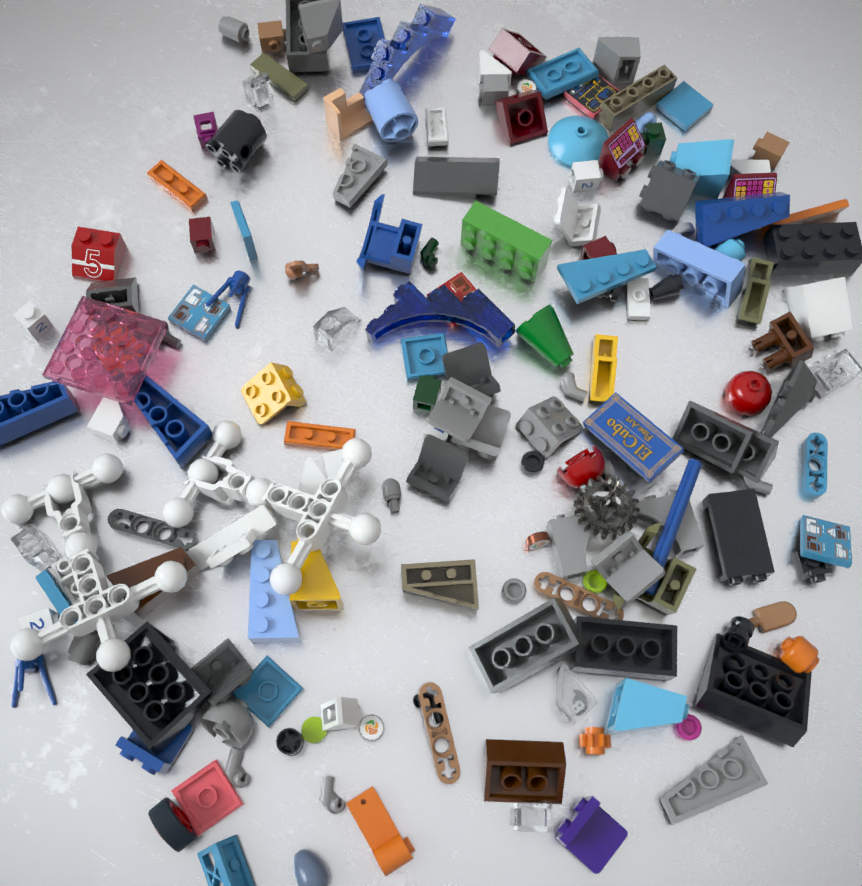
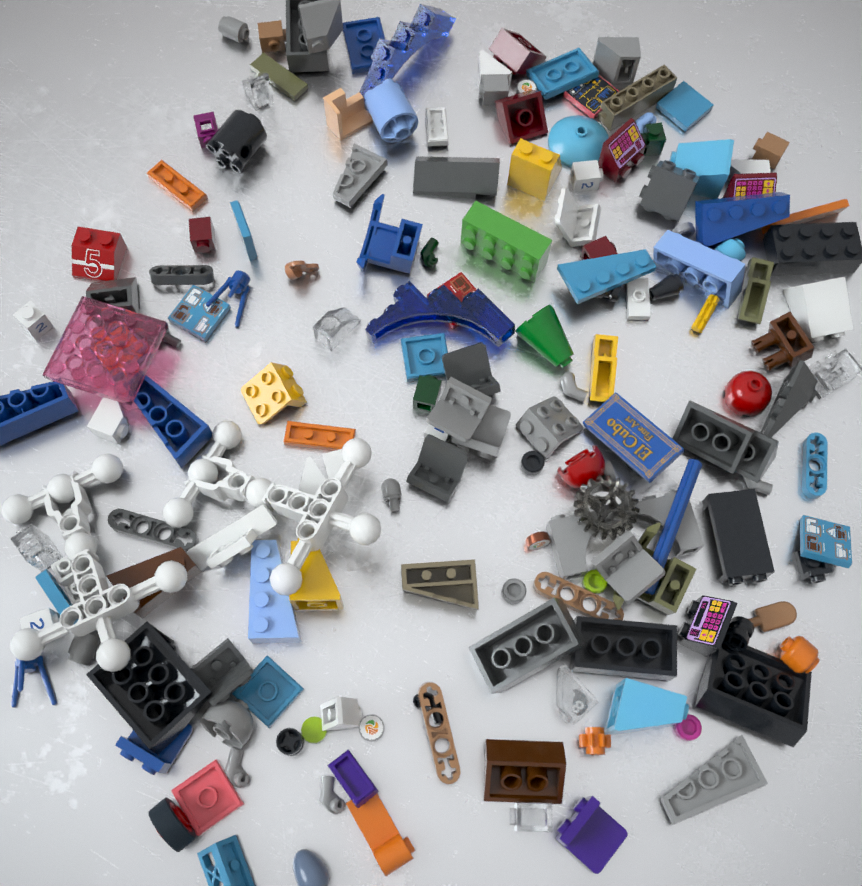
(181, 275): none -> dark grey beam
(353, 778): none -> dark purple tile
(533, 169): none -> yellow slope
(705, 313): none -> yellow axle
(706, 624): none -> black slope

